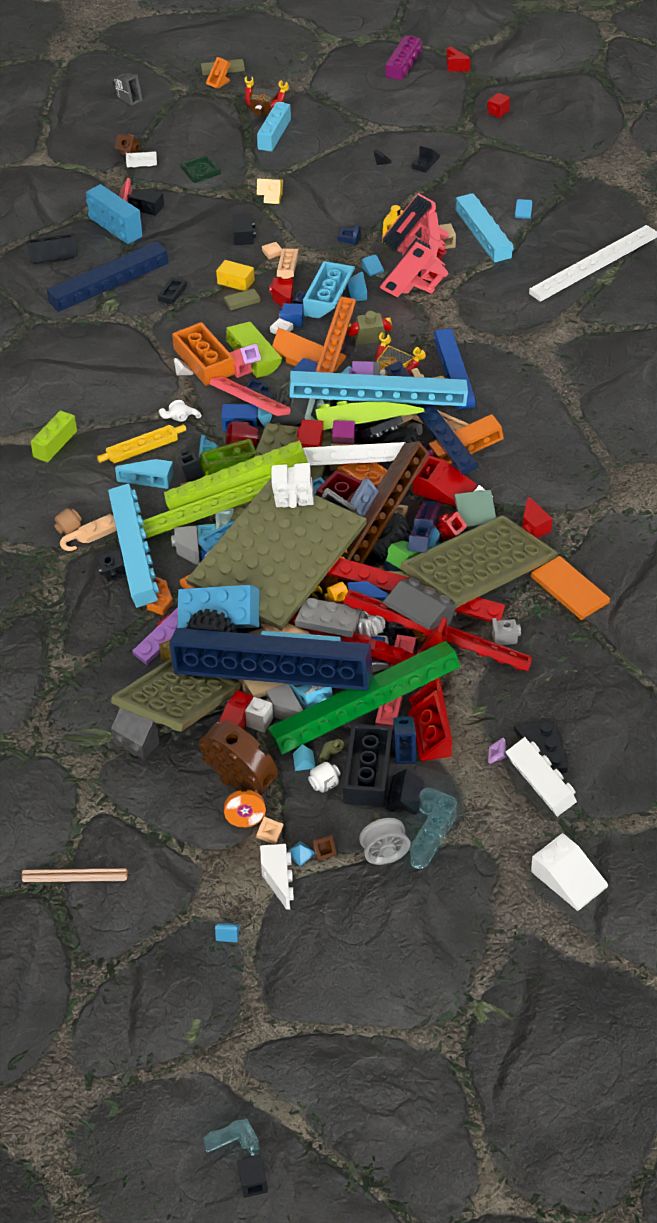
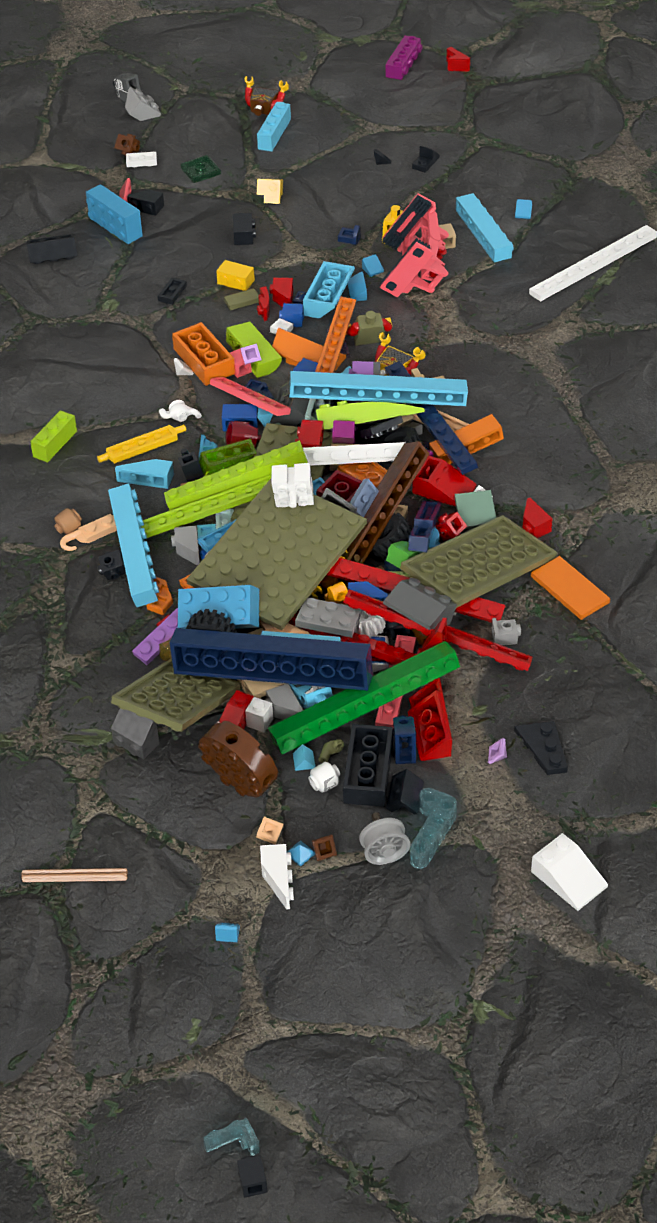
(107, 276): dark blue brick -> none
(141, 106): none -> light grey slope
(217, 75): orange slope -> none
(235, 66): olive tile -> none
(244, 808): orange tile -> none
(263, 308): none -> red slope
(272, 250): light nougat tile -> none
(287, 263): light nougat plate -> none
(452, 361): blue beam -> none
(498, 105): red brick -> none
(541, 776): white brick -> none

